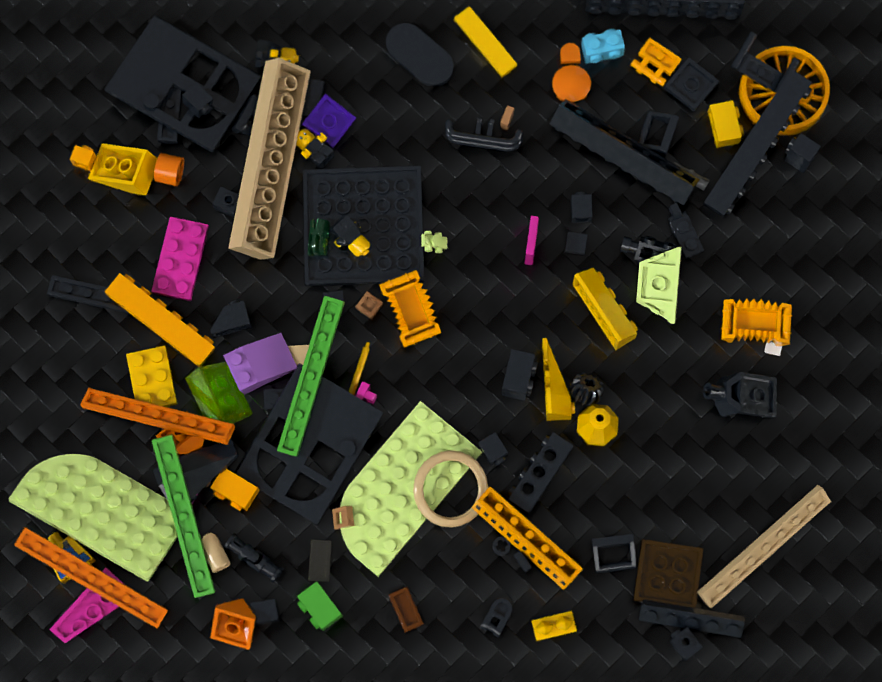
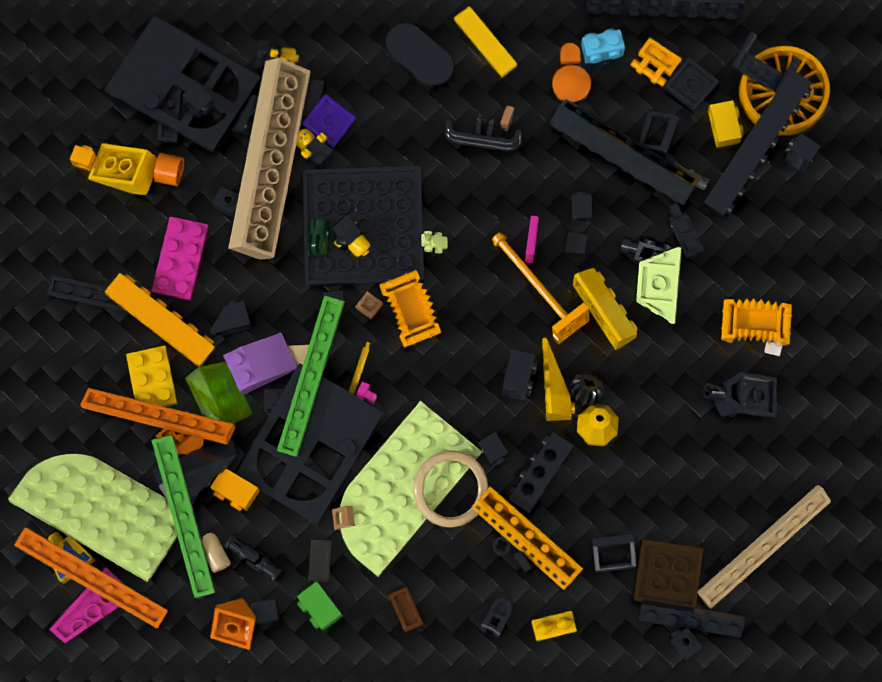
(570, 322): none -> light orange tile

